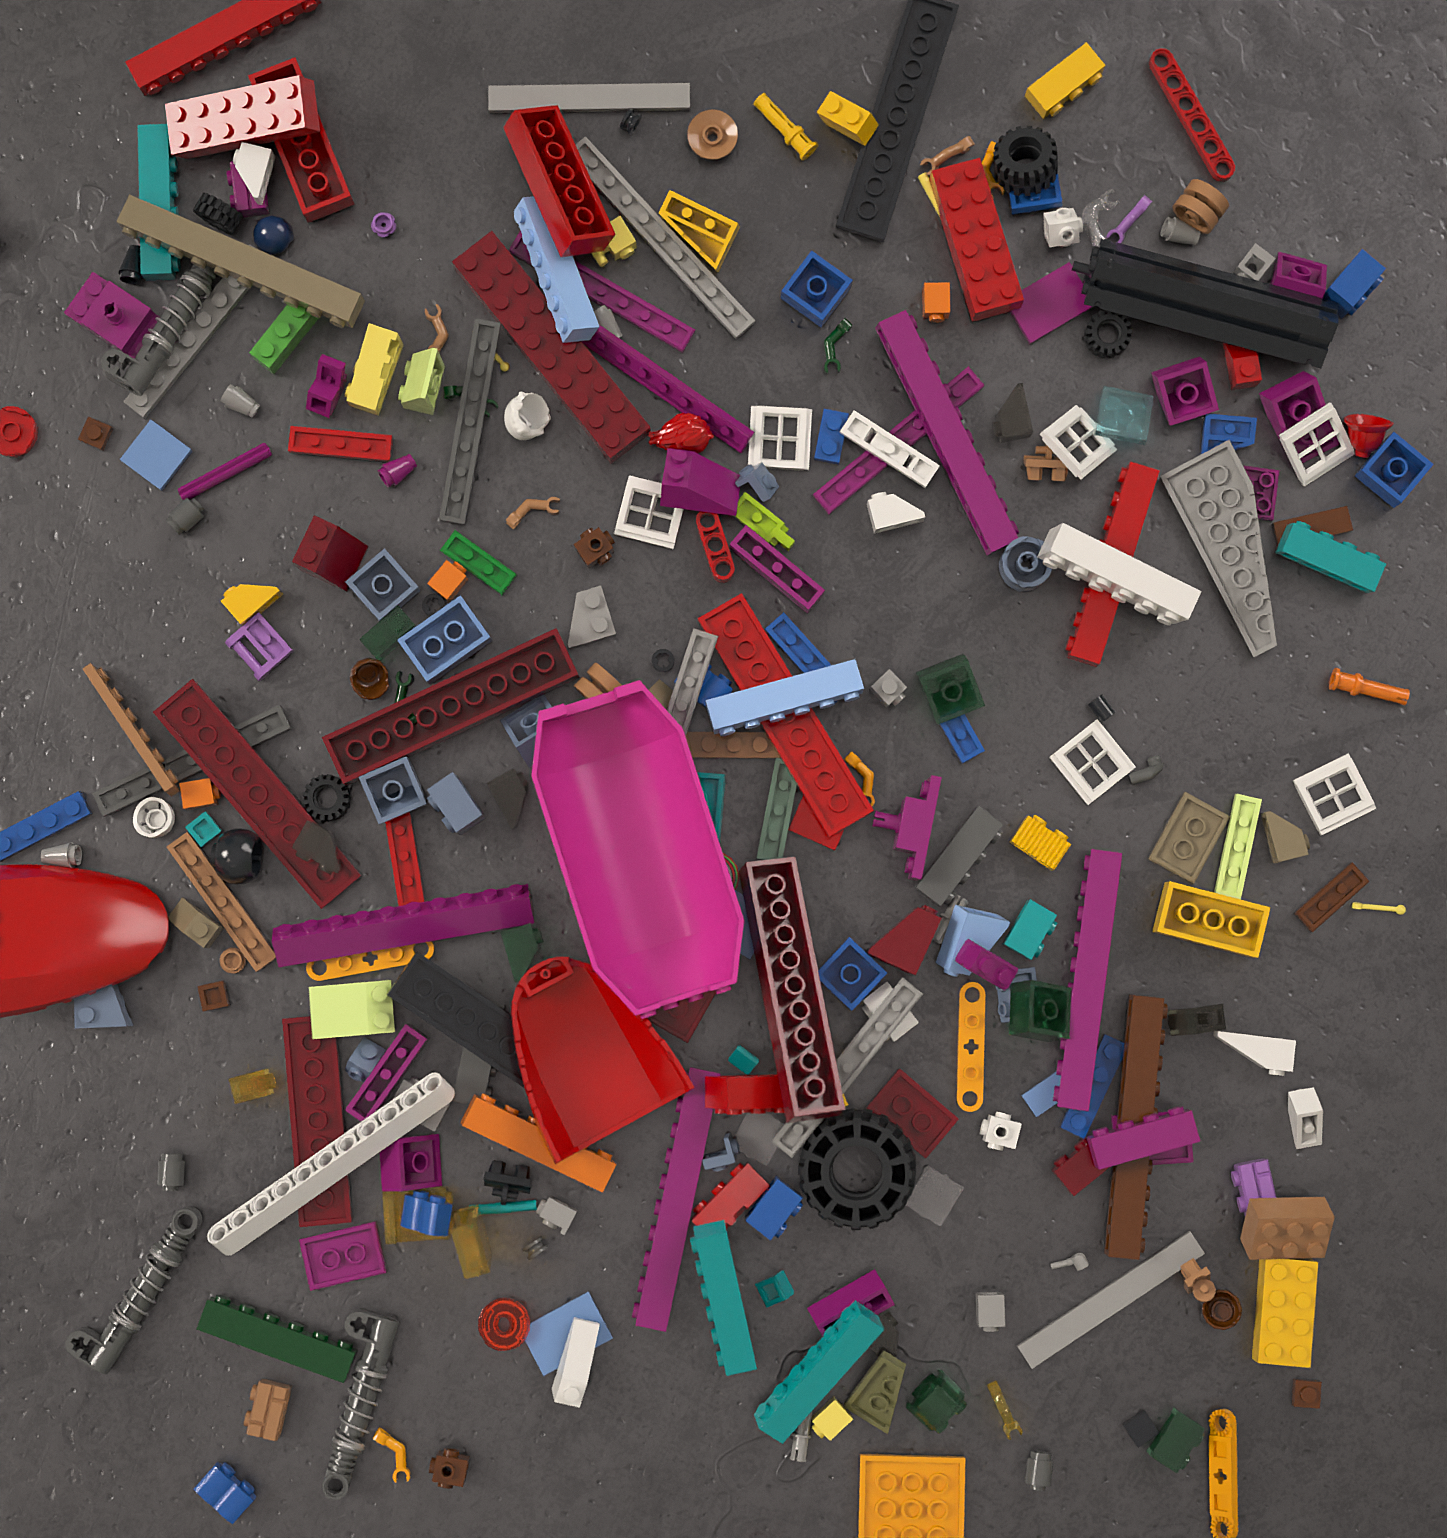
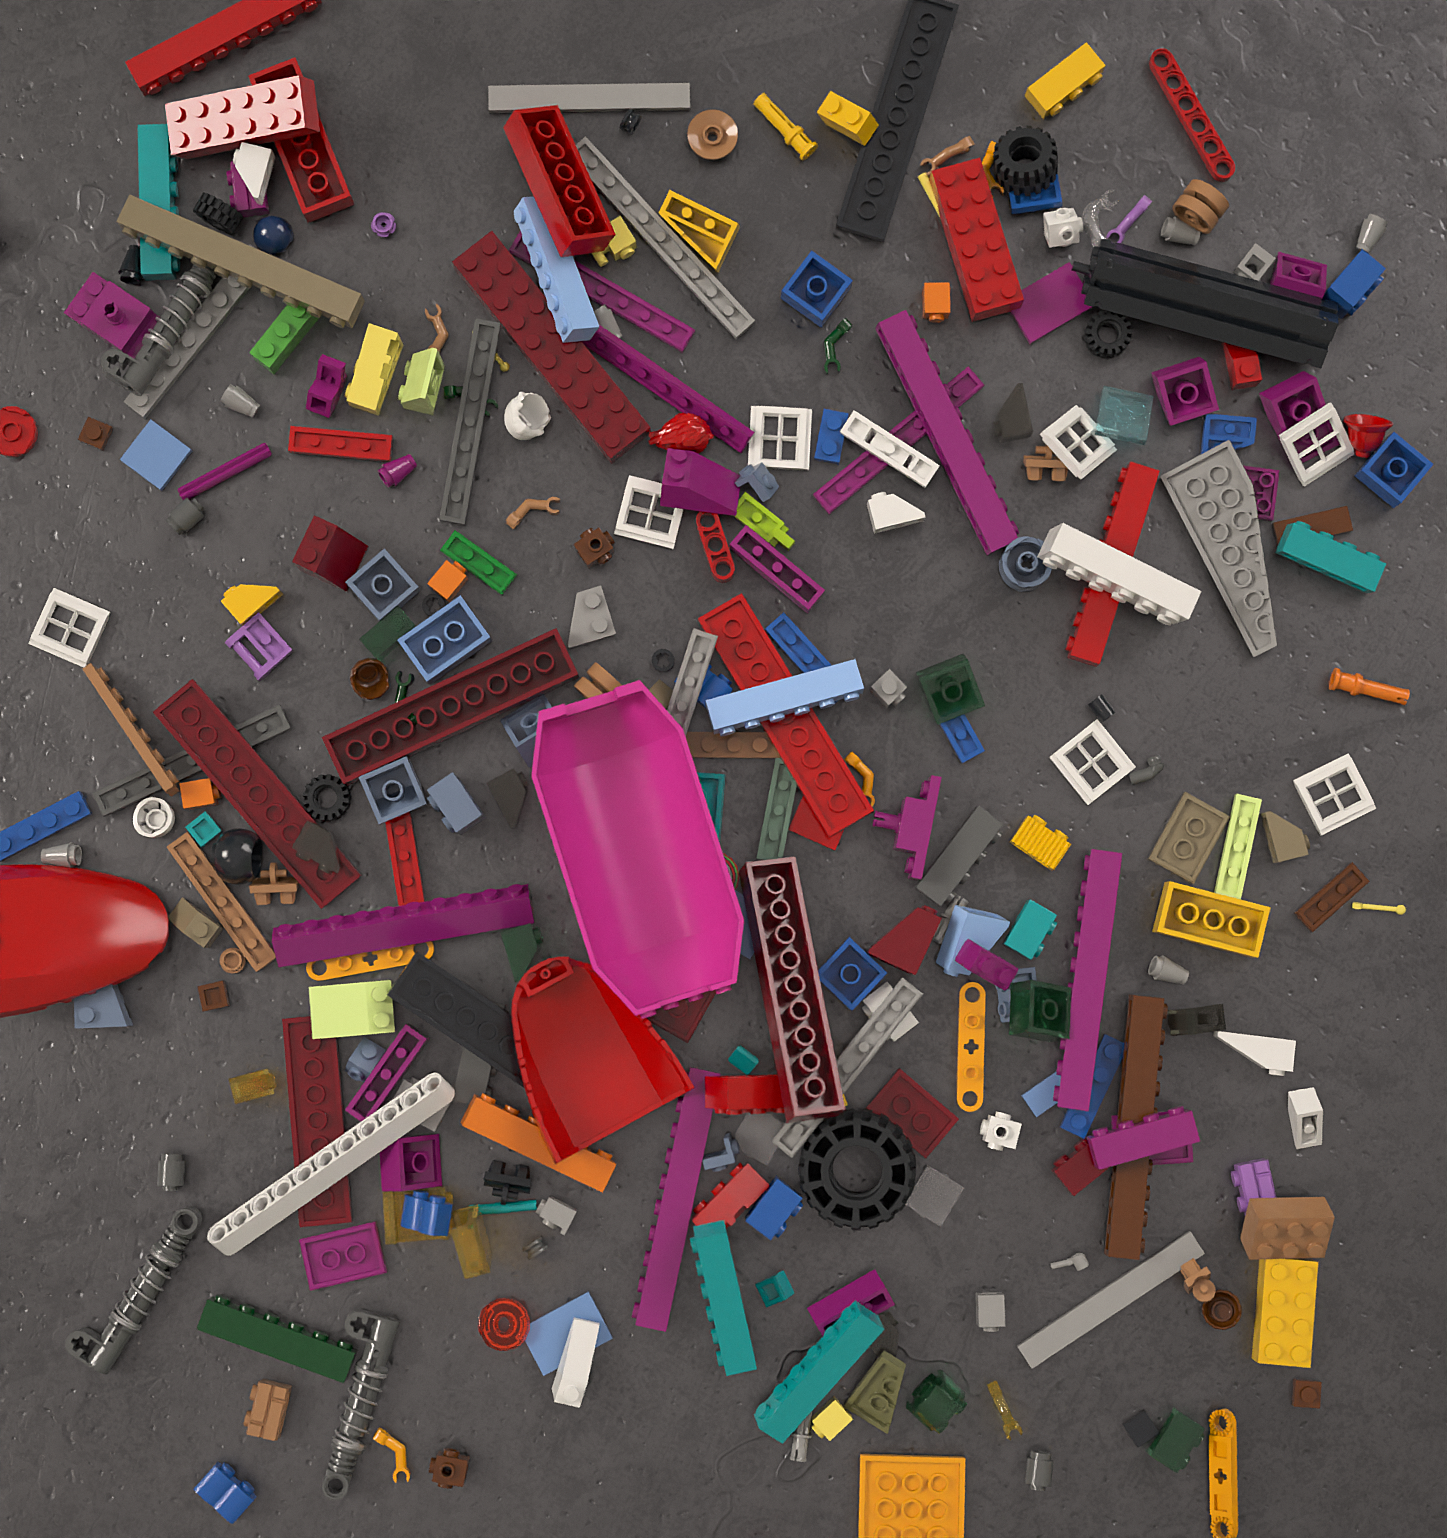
(78, 607): none -> white piece
(274, 881): none -> medium nougat hips
(1166, 970): none -> light grey cone
(1371, 232): none -> light grey cone

